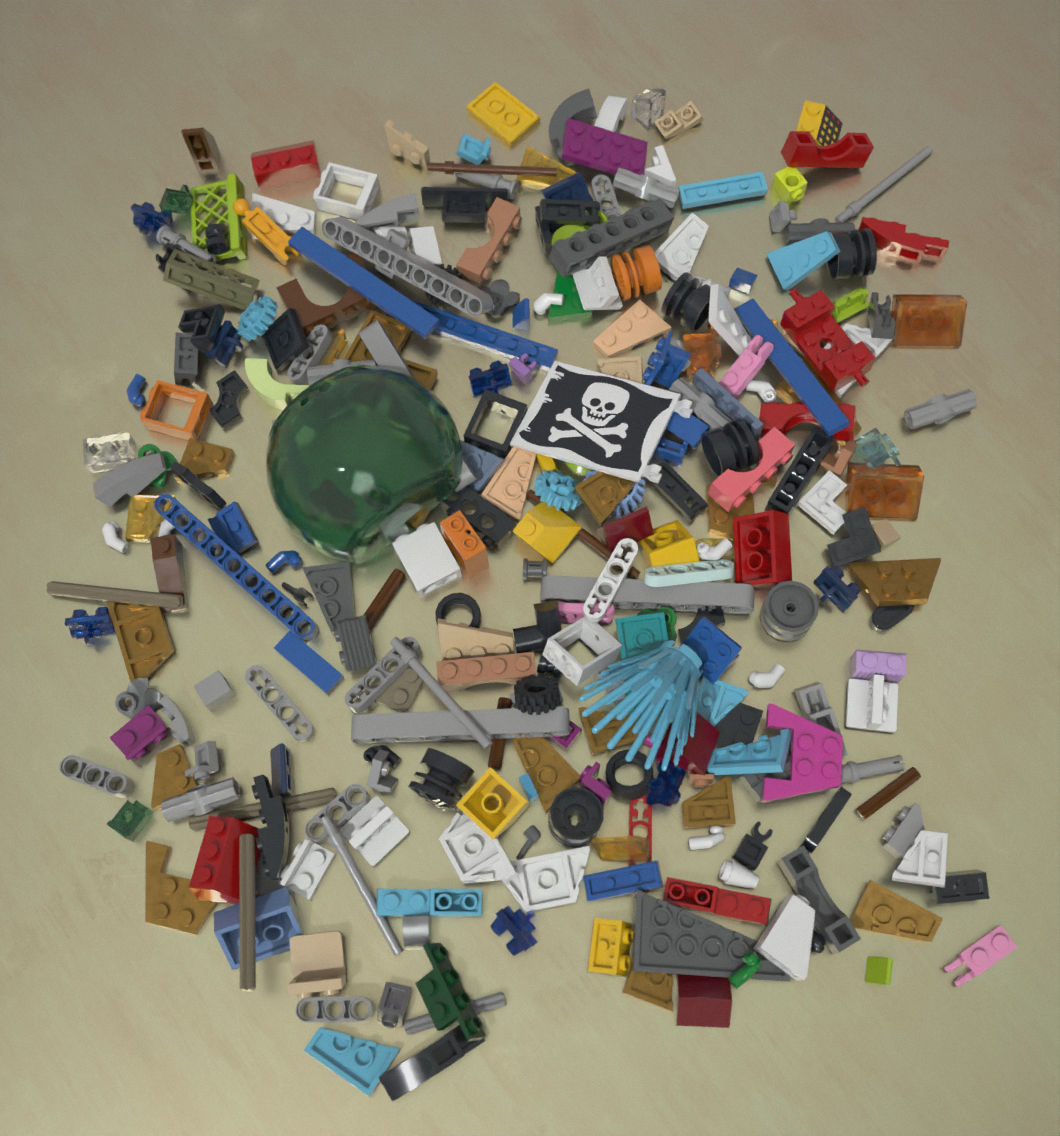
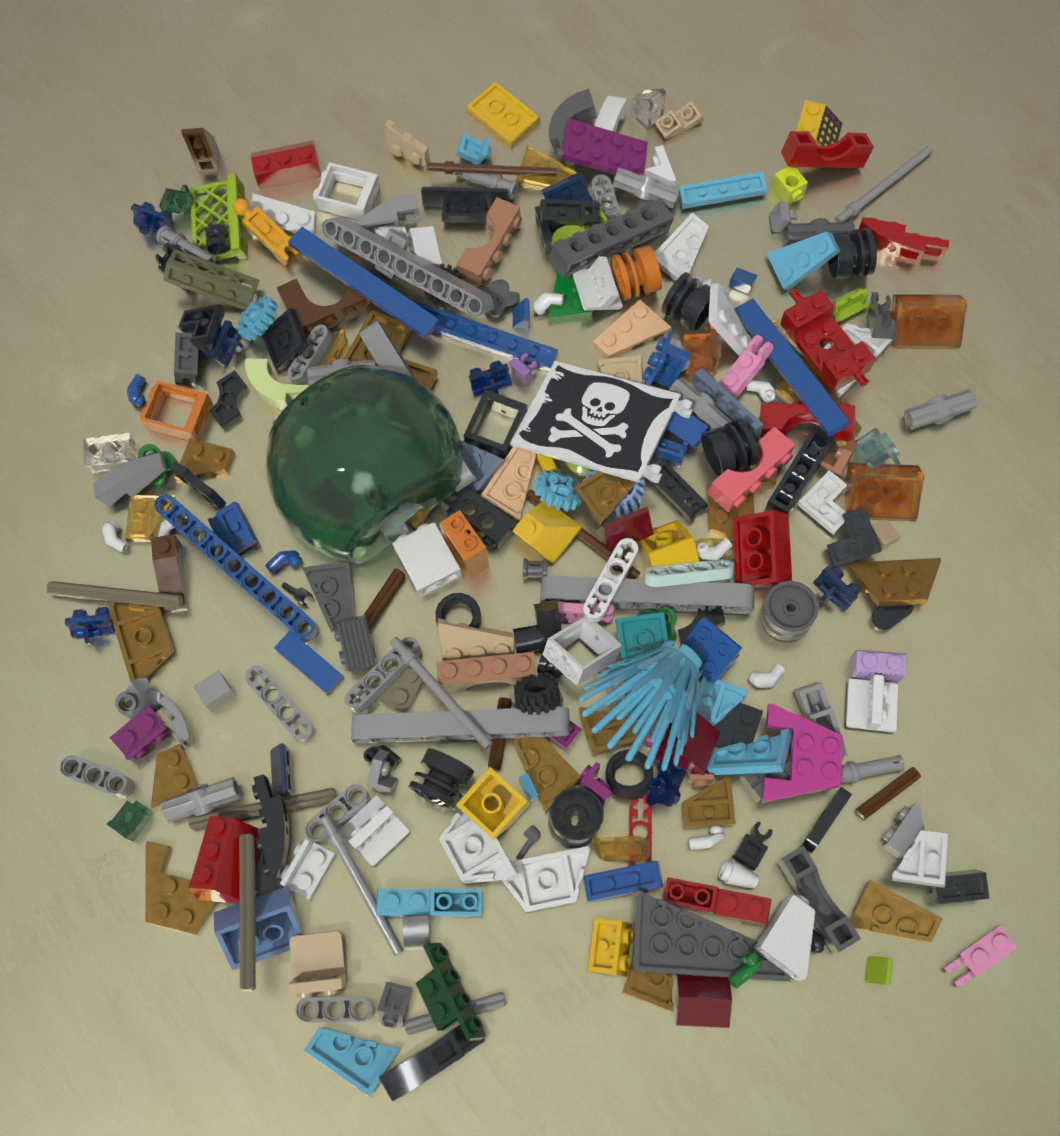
(206, 761): light grey bracket -> none
(518, 925): clear blue hips -> none

